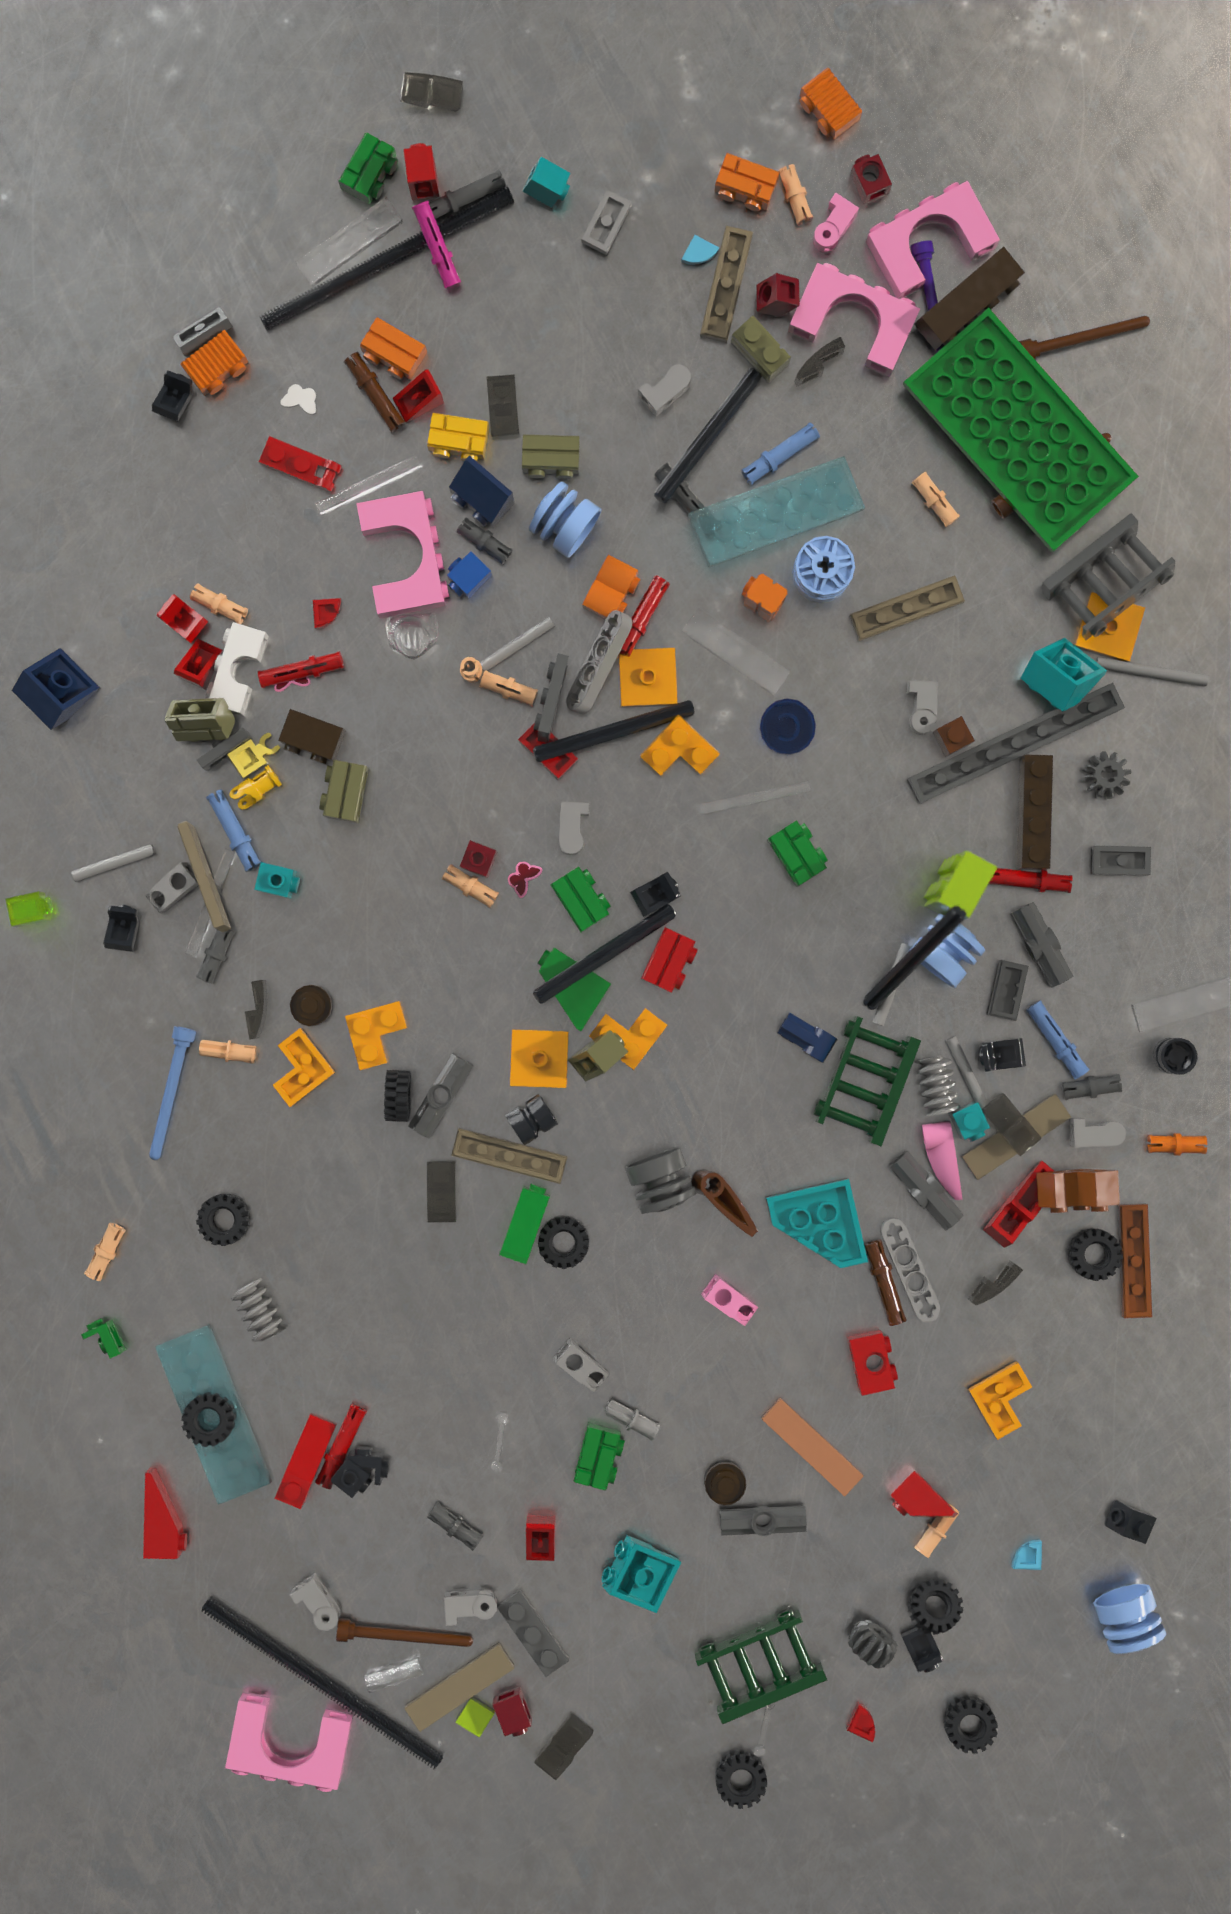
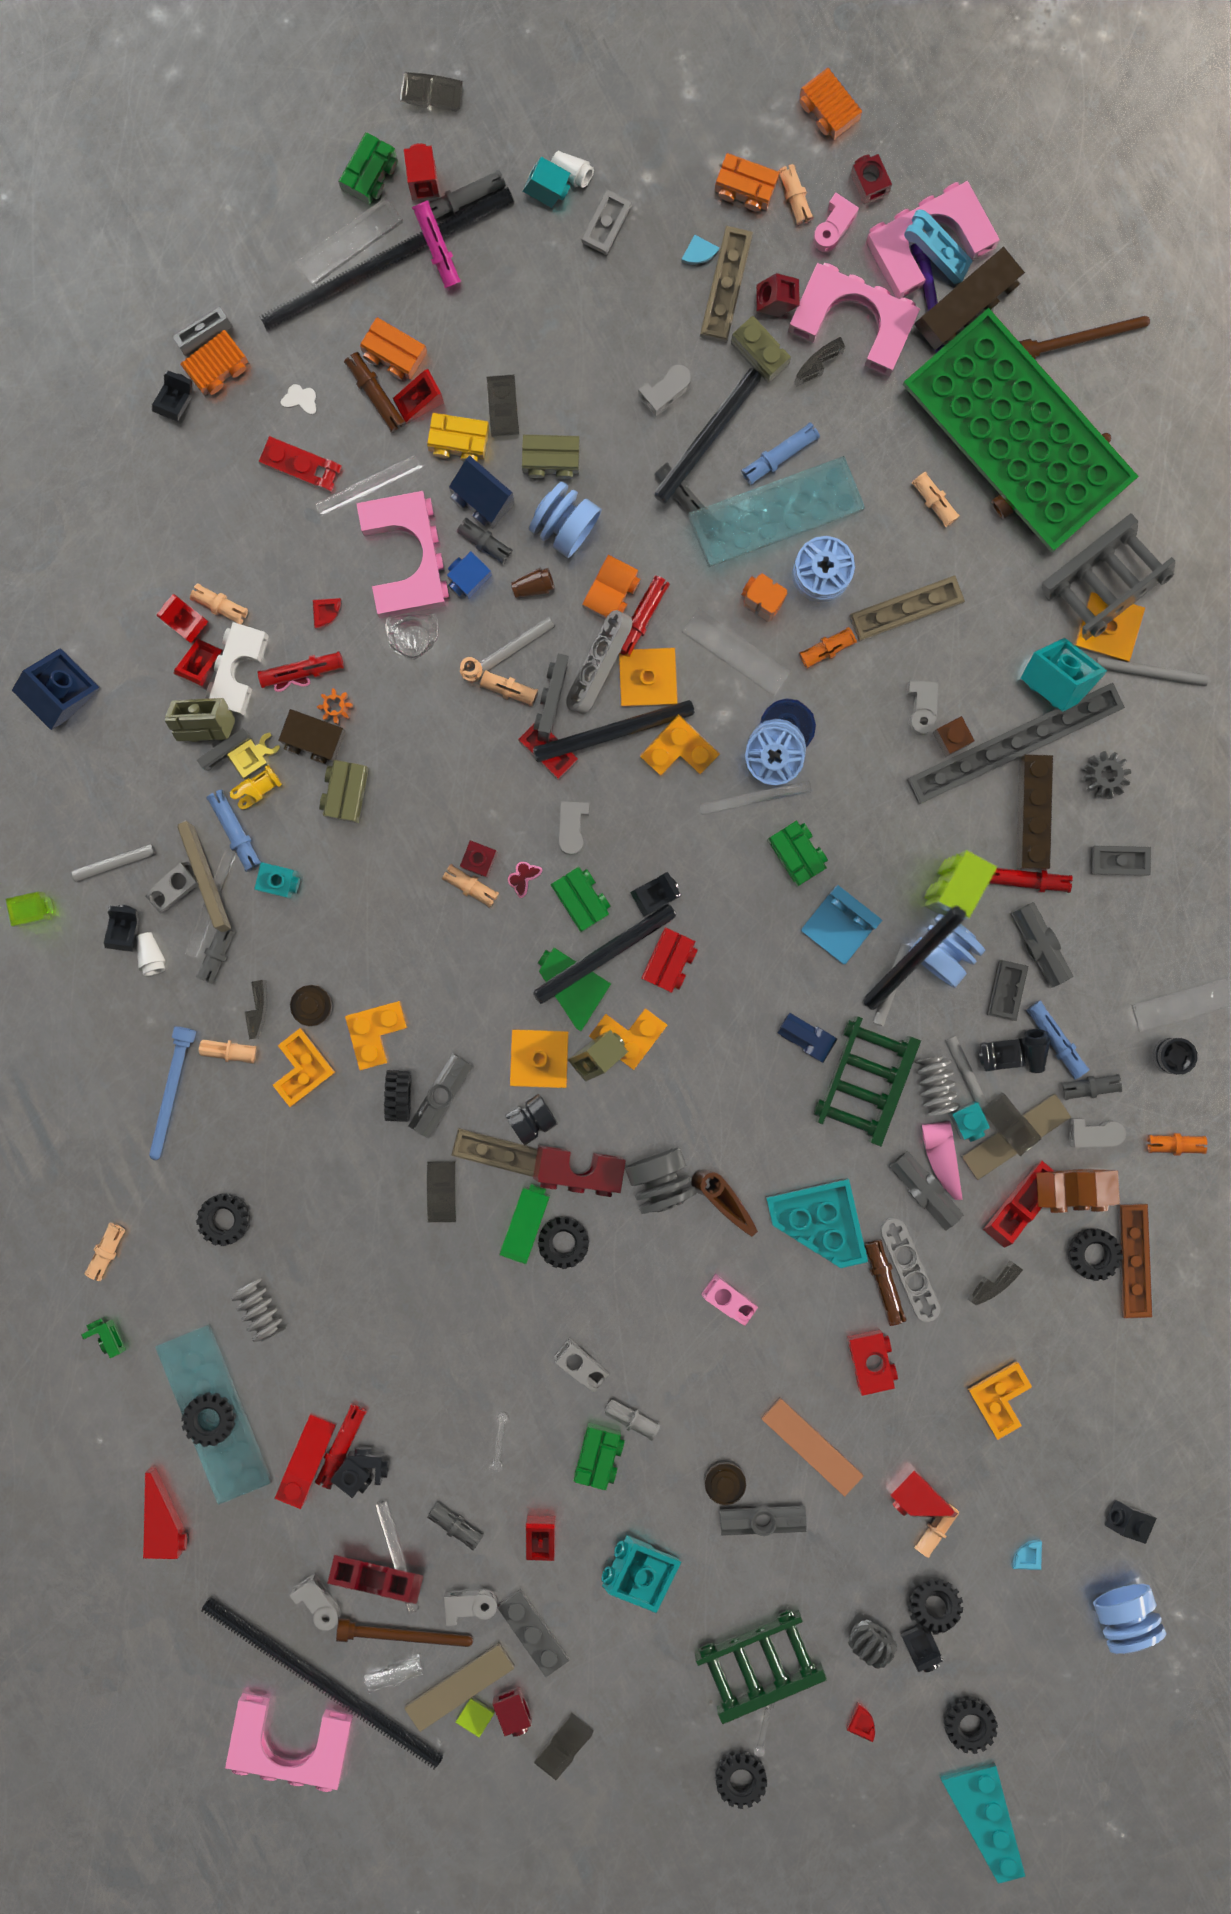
(149, 955): none -> white cone
(335, 698): none -> orange gear
(375, 1579): none -> dark red arch
(393, 1544): none -> clear bar
(534, 583): none -> reddish brown cone
(580, 169): none -> white cone
(603, 1175): none -> dark red arch
(775, 735): none -> light blue wheel
(827, 647): none -> orange pin
(841, 924): none -> dark azure bracket
(938, 246): none -> medium azure plate
(985, 1812): none -> teal wing
(1036, 1049): none -> black cone

